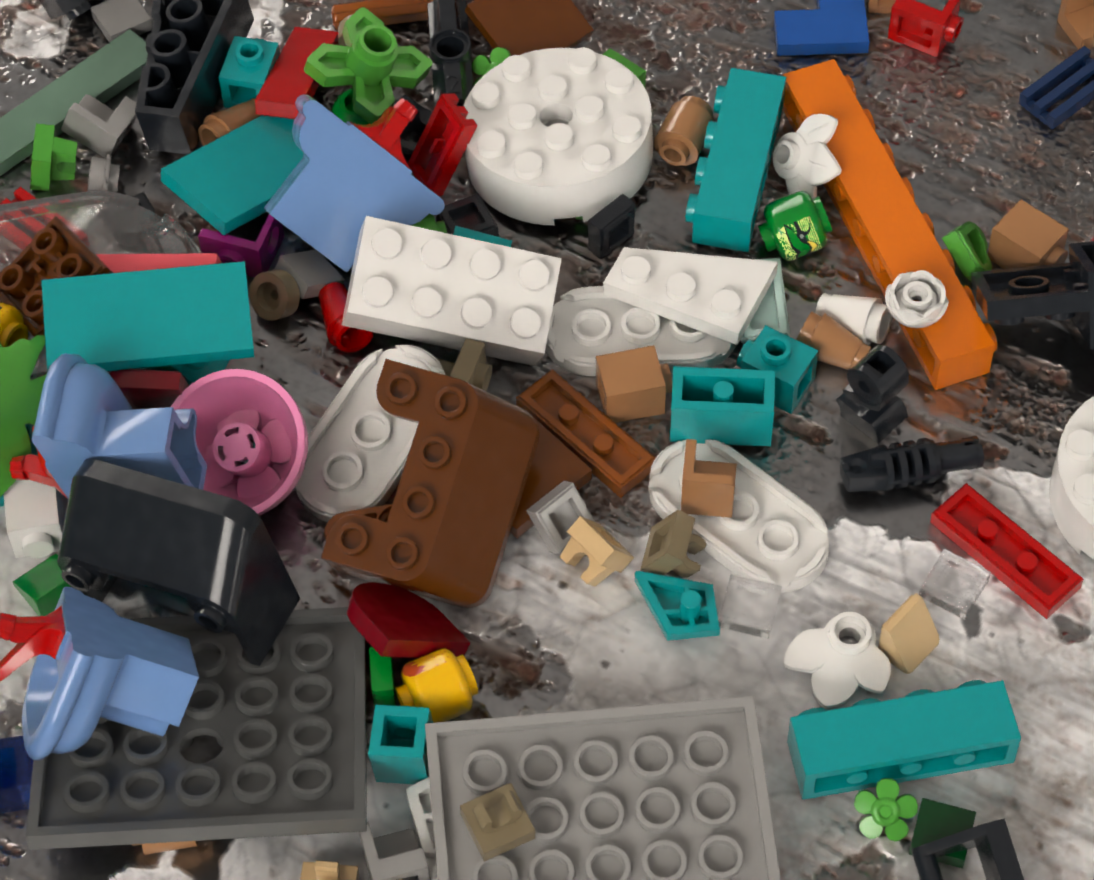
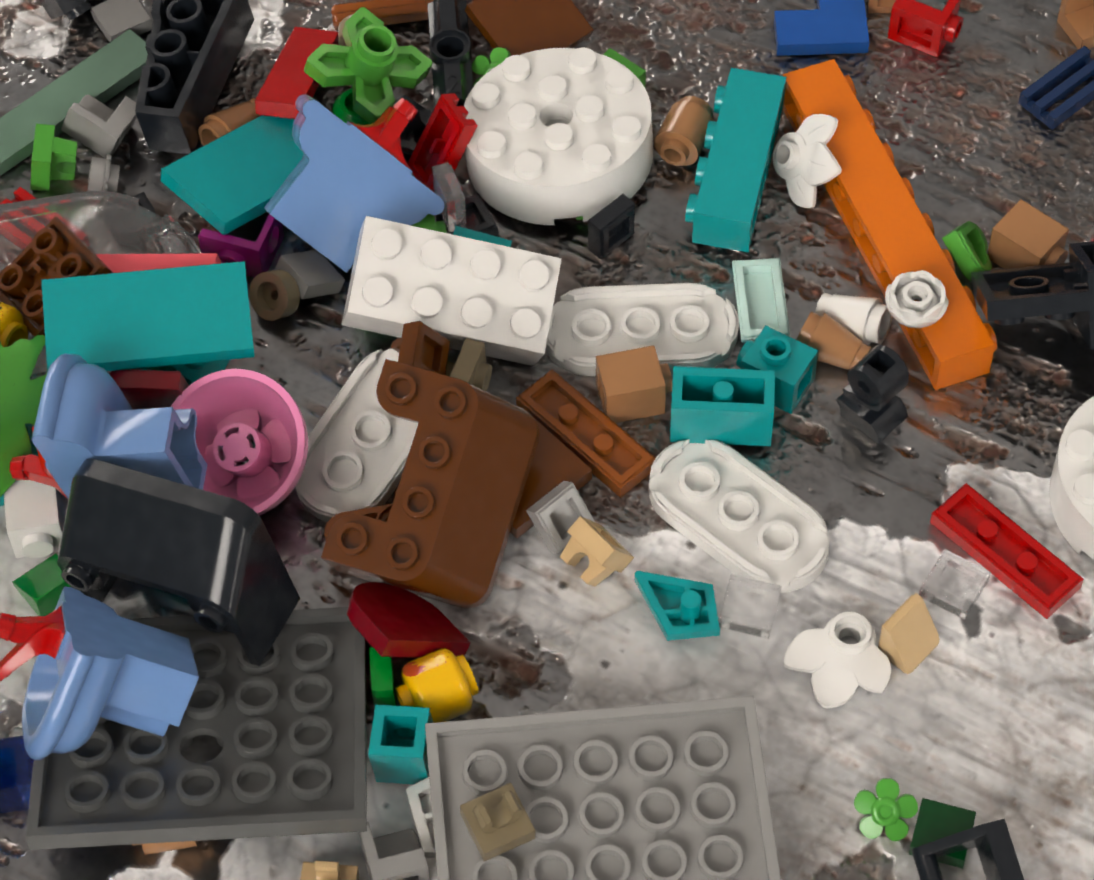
(246, 69): teal brick -> none
(332, 302): red cone -> none
(422, 347): none -> reddish brown tile
(448, 189): none -> clear tile
(669, 546): dark tan tile -> none
(692, 289): white wing -> none
(707, 485): medium nougat panel -> none
(795, 225): green head -> none
(903, 738): teal brick -> none
(909, 463): black hinge -> none

